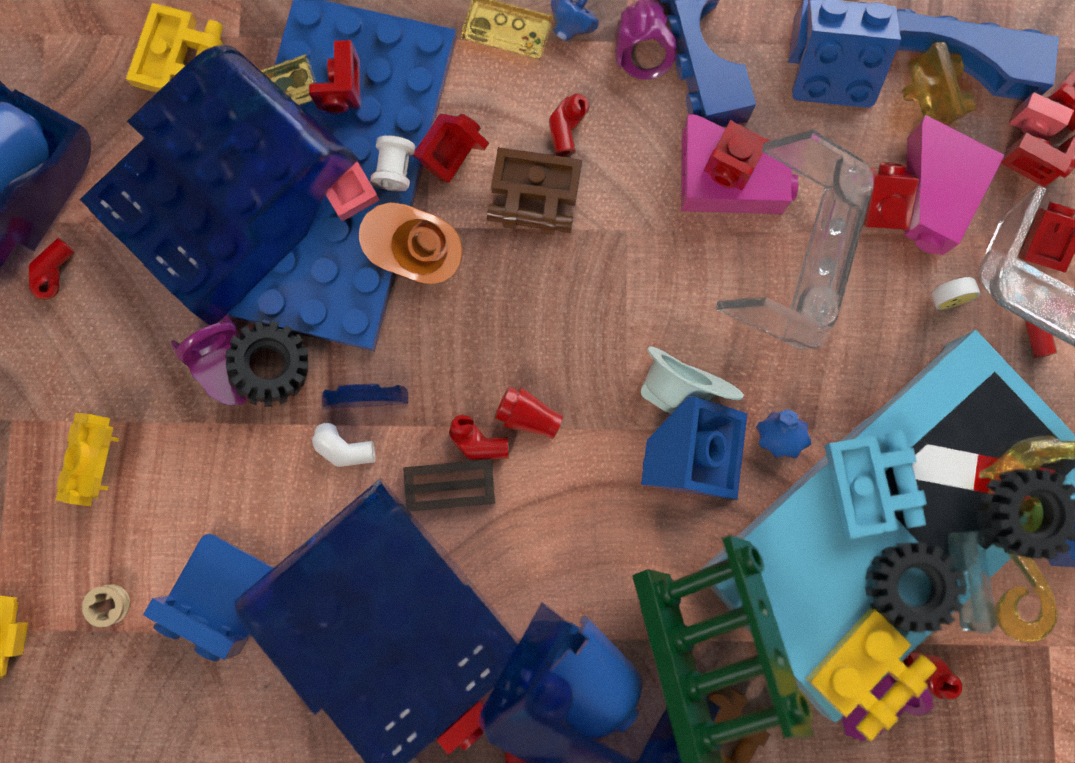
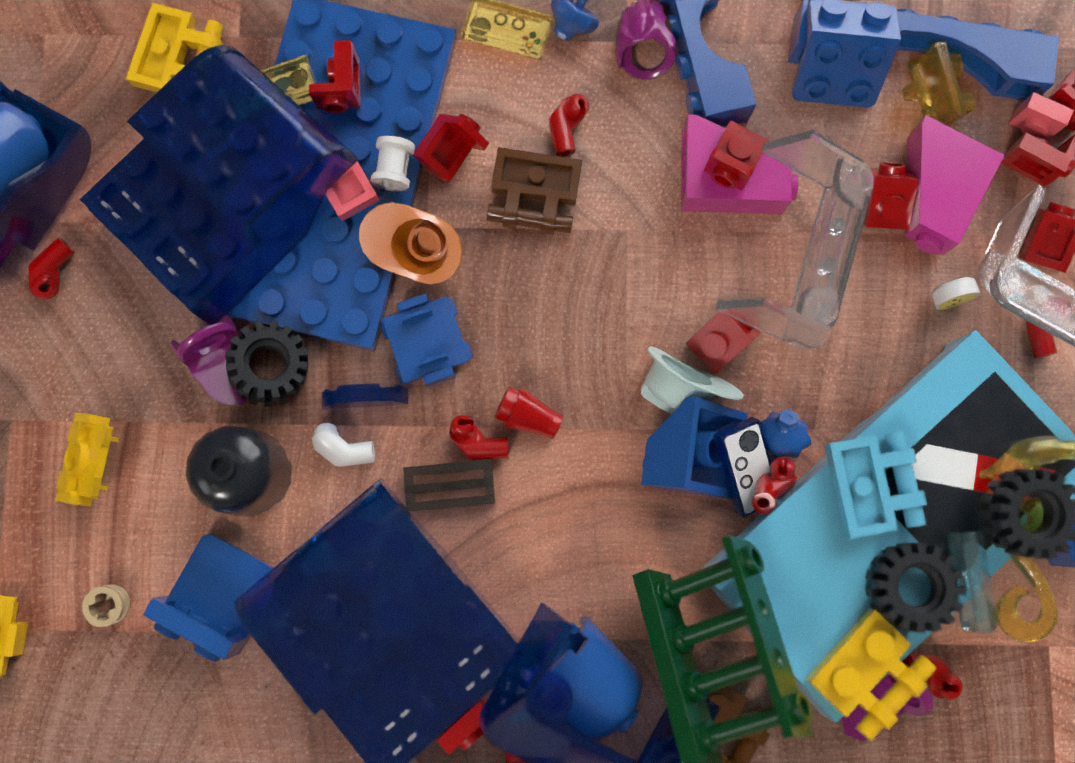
(238, 471): none -> black cylinder
(426, 340): none -> blue piece
(721, 340): none -> red bracket
(743, 461): none -> tile
(774, 485): none -> red arm

